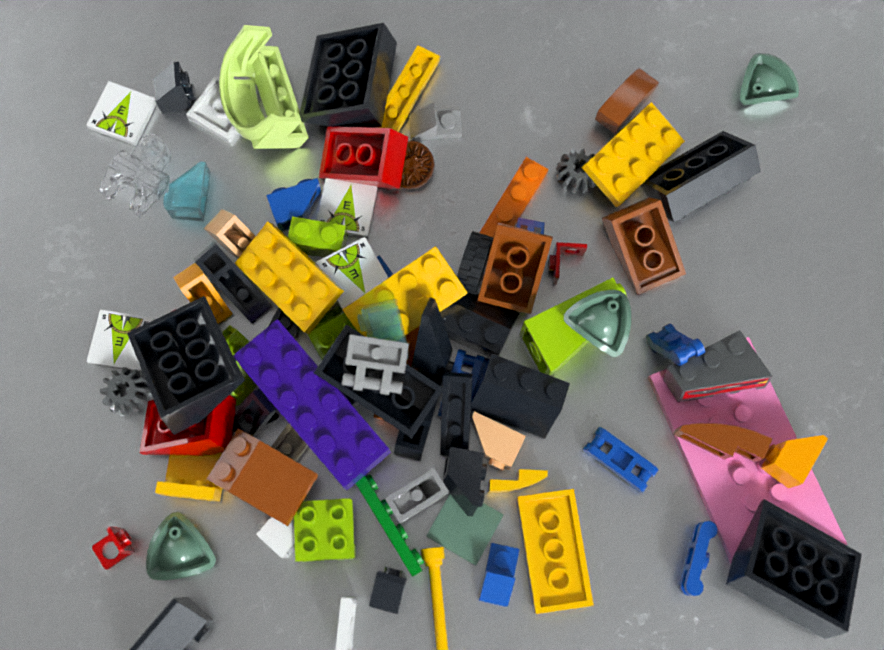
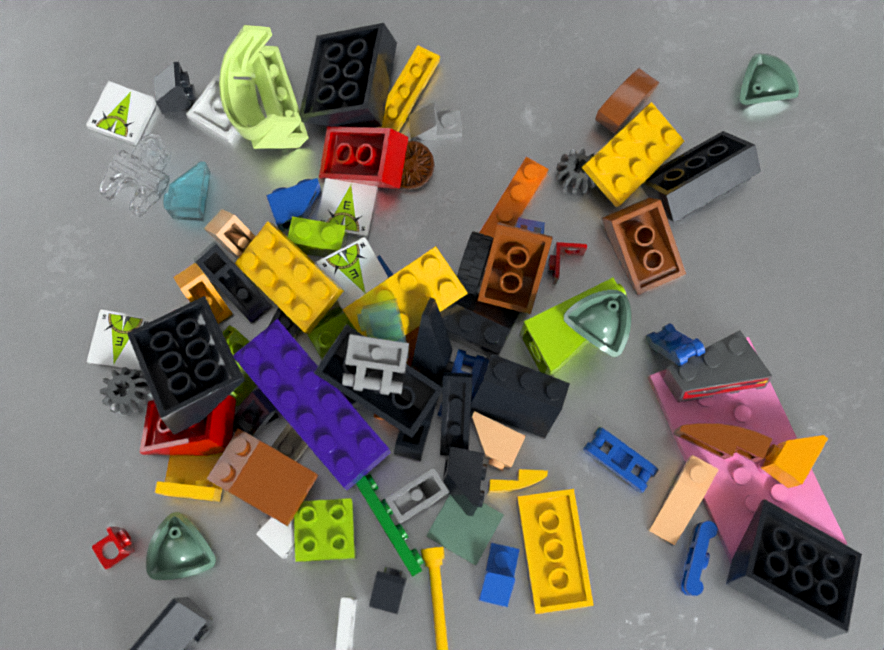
(683, 499): none -> light nougat slope

